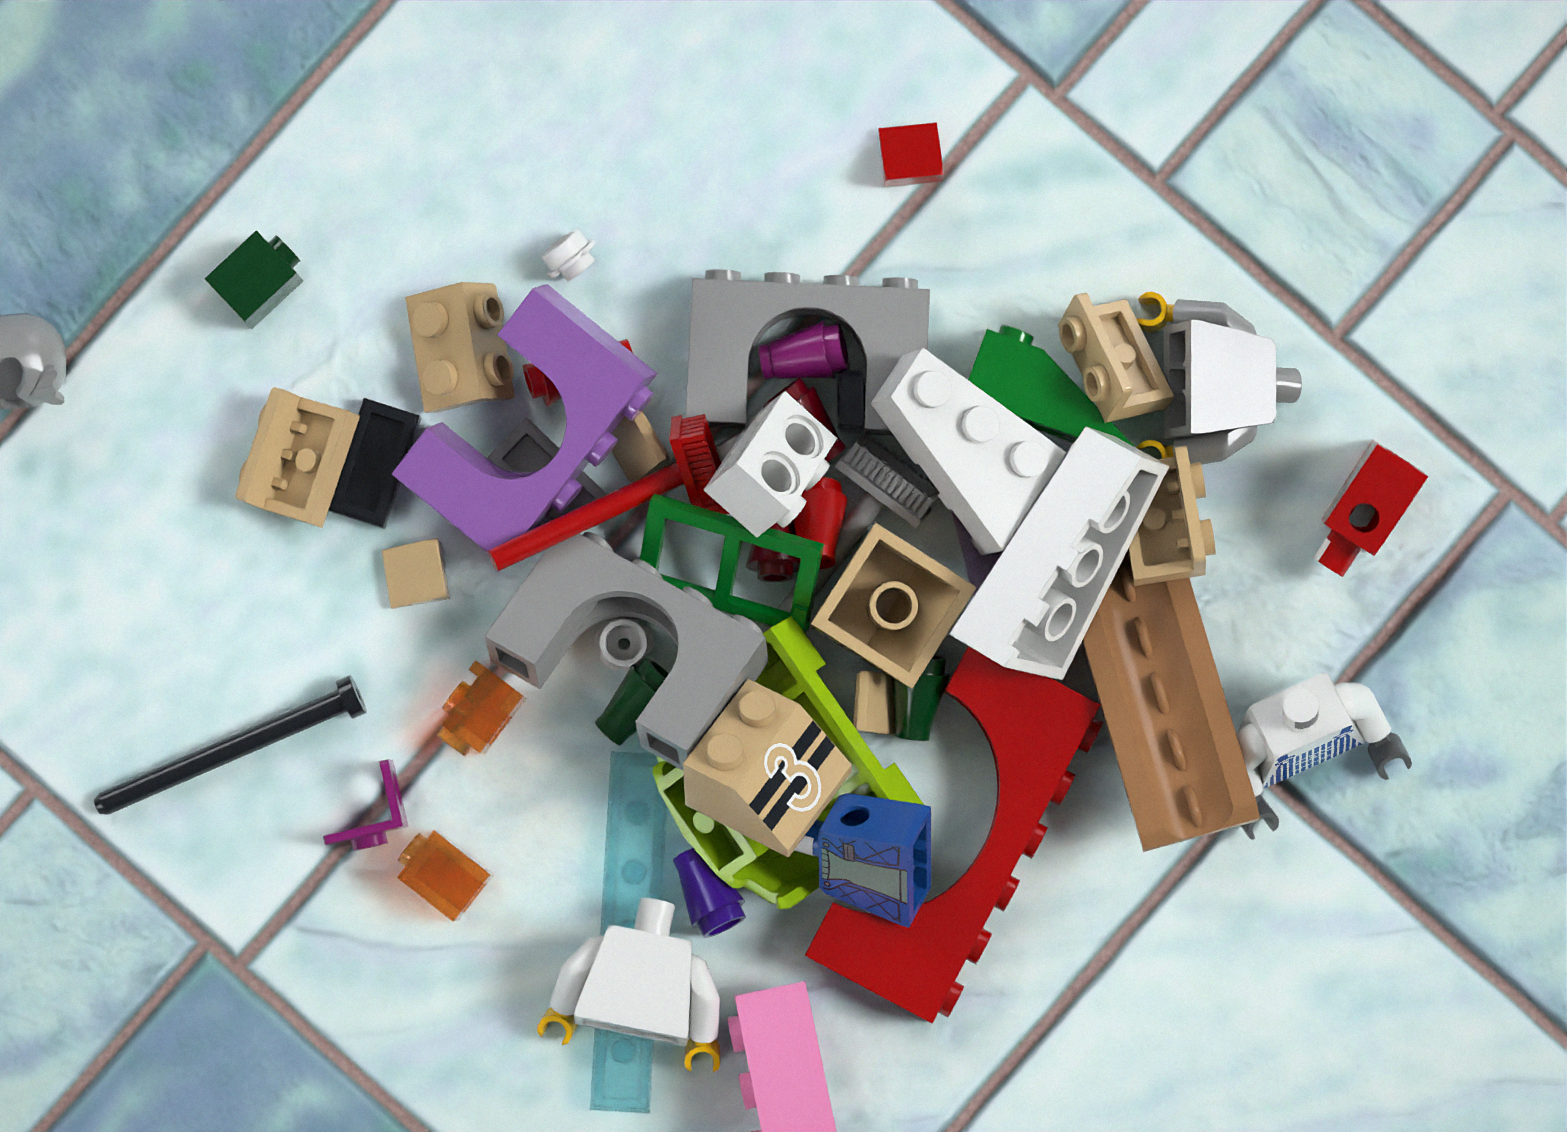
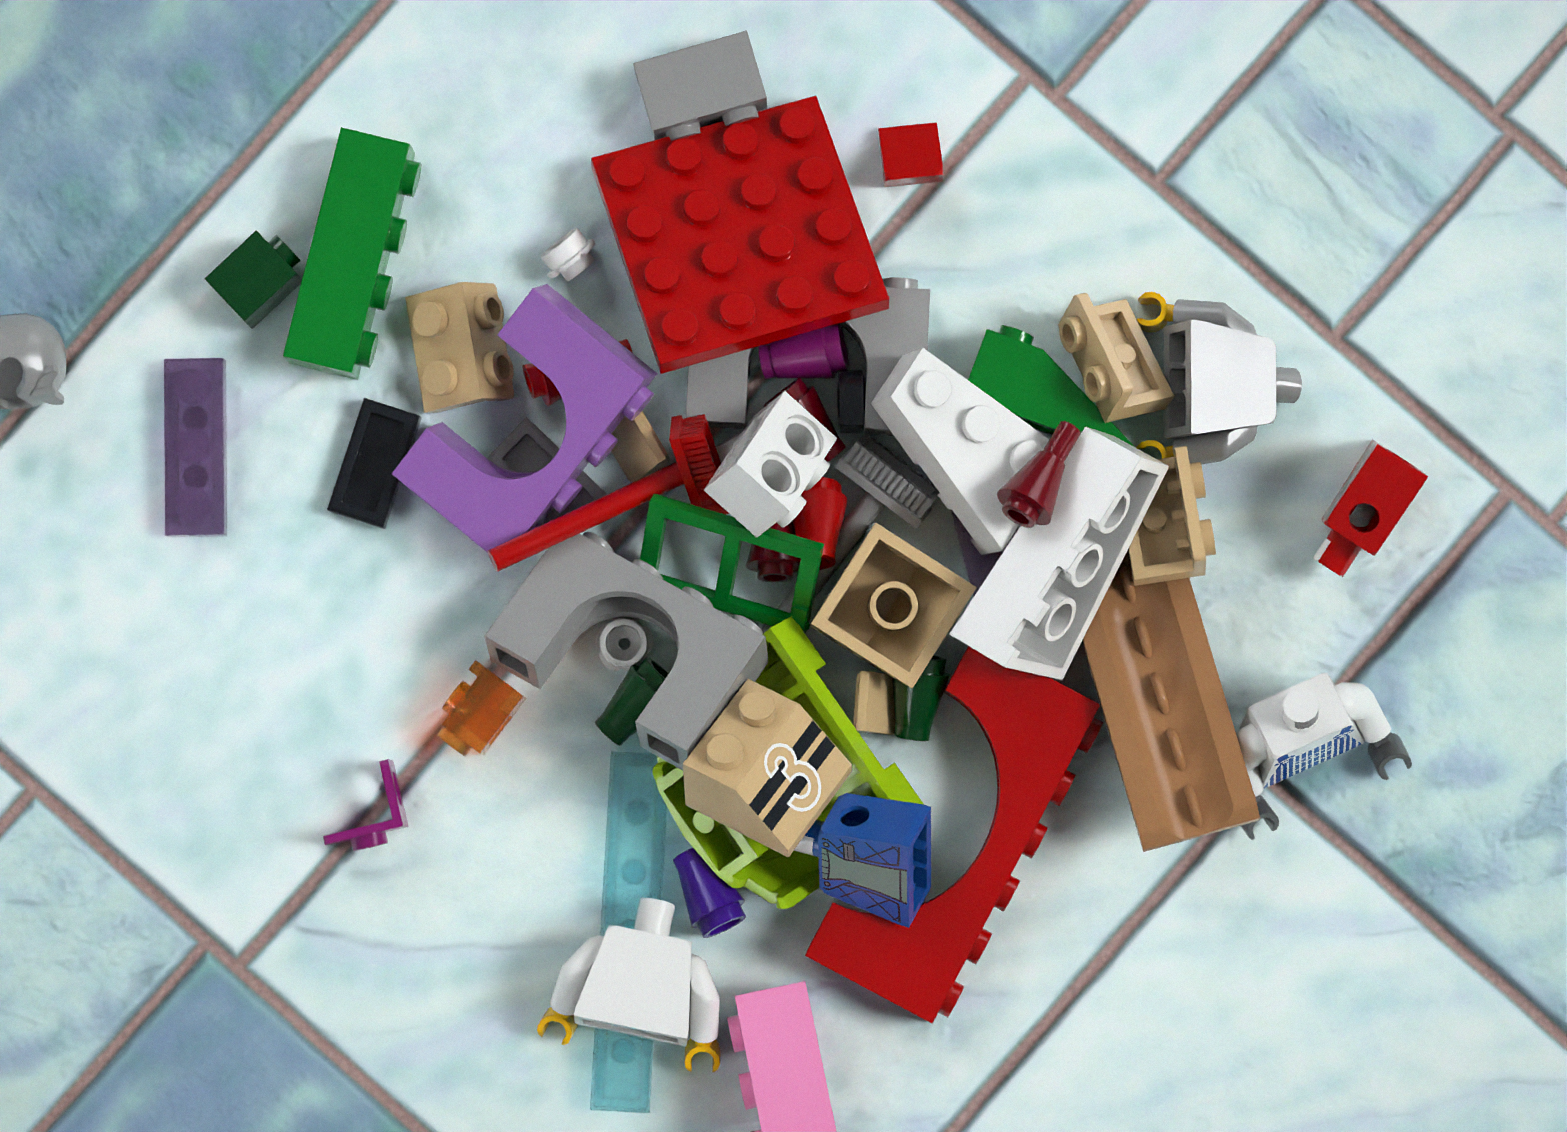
(195, 447): none -> clear purple plate
(234, 747): black bar -> none
(296, 457): tan bracket -> none
(351, 253): none -> green brick
(415, 573): tan slope -> none
(443, 873): clear orange brick -> none
(701, 86): none -> light grey brick
(739, 235): none -> red plate
(1034, 489): none -> dark red cone

